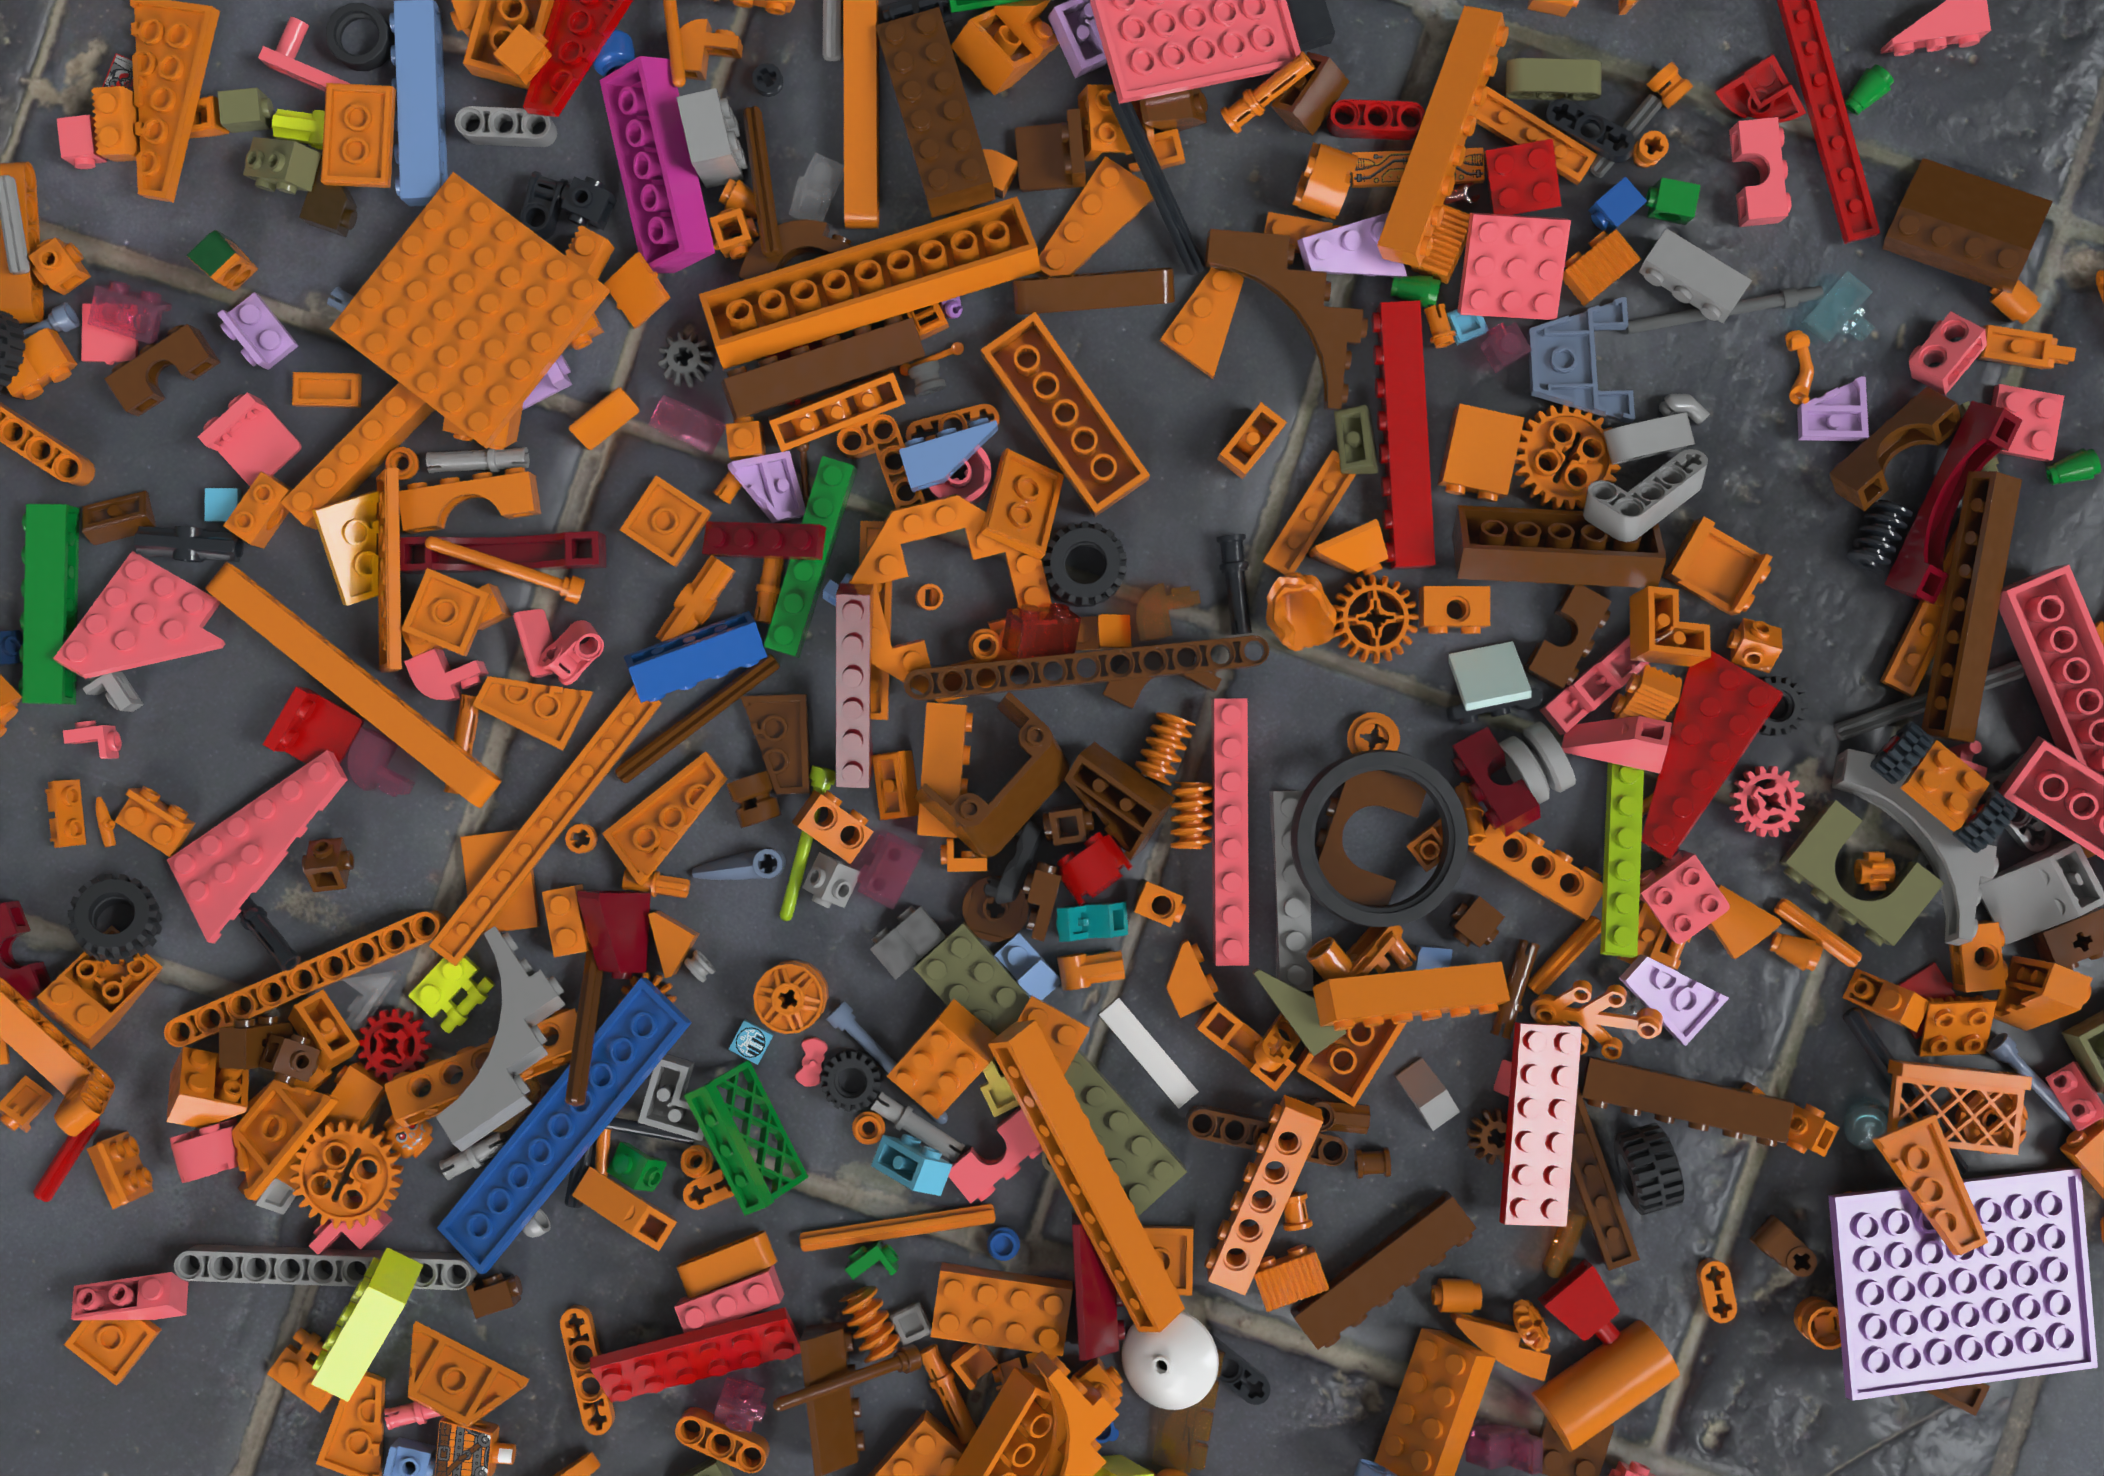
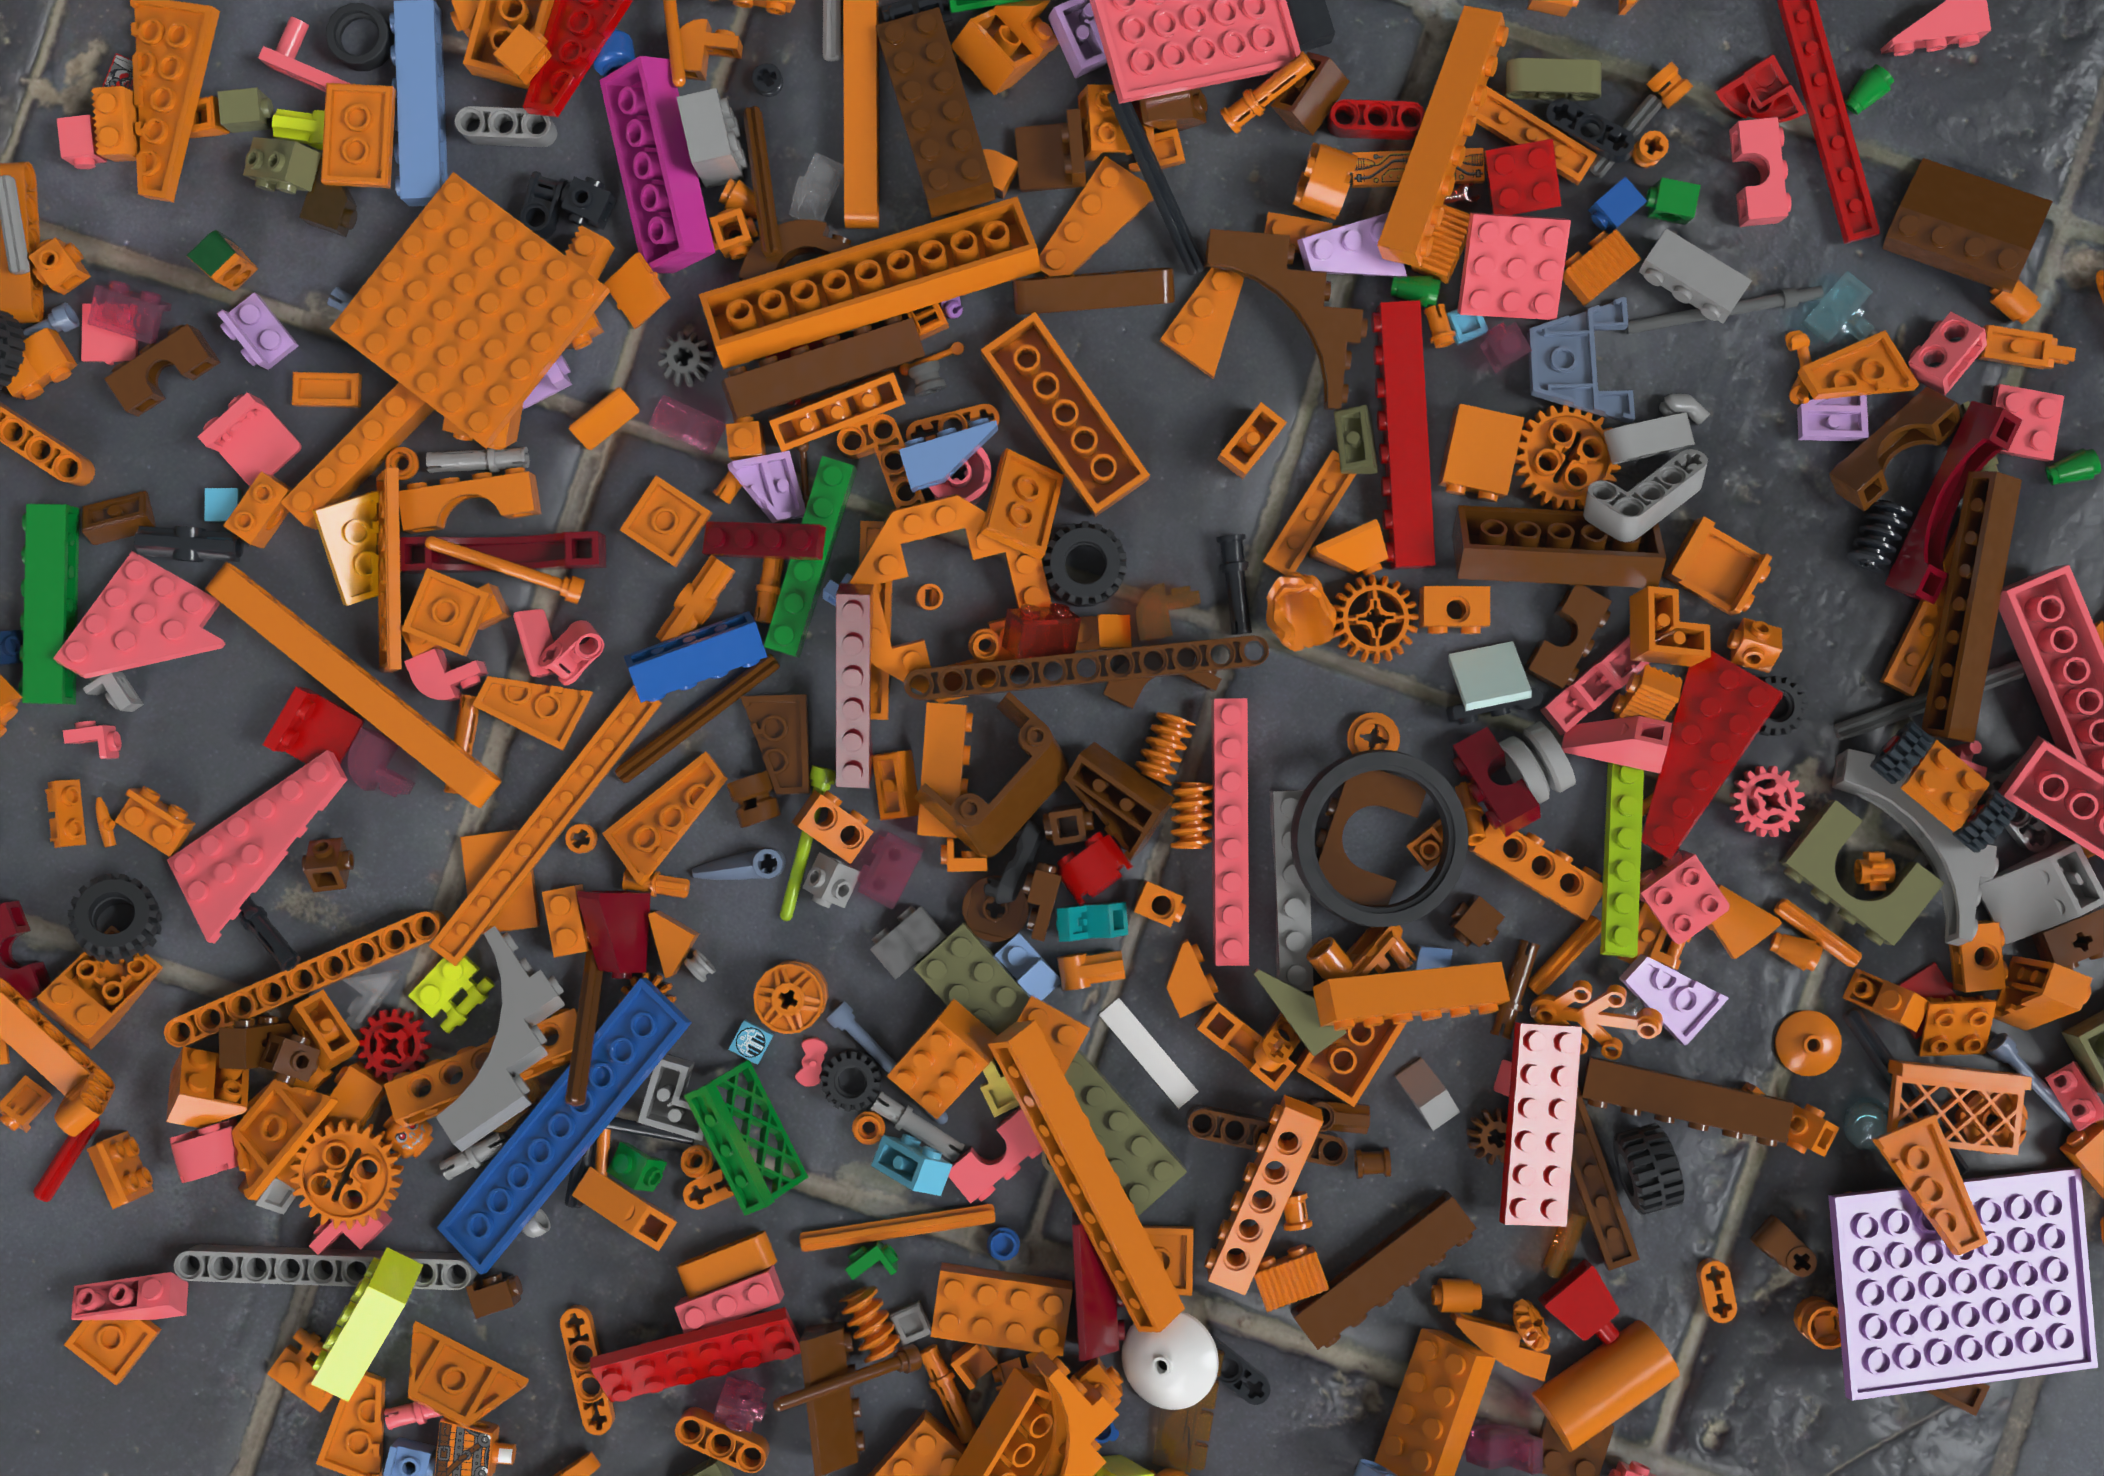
(1794, 1035): none -> orange dish
(1859, 370): none -> orange wing

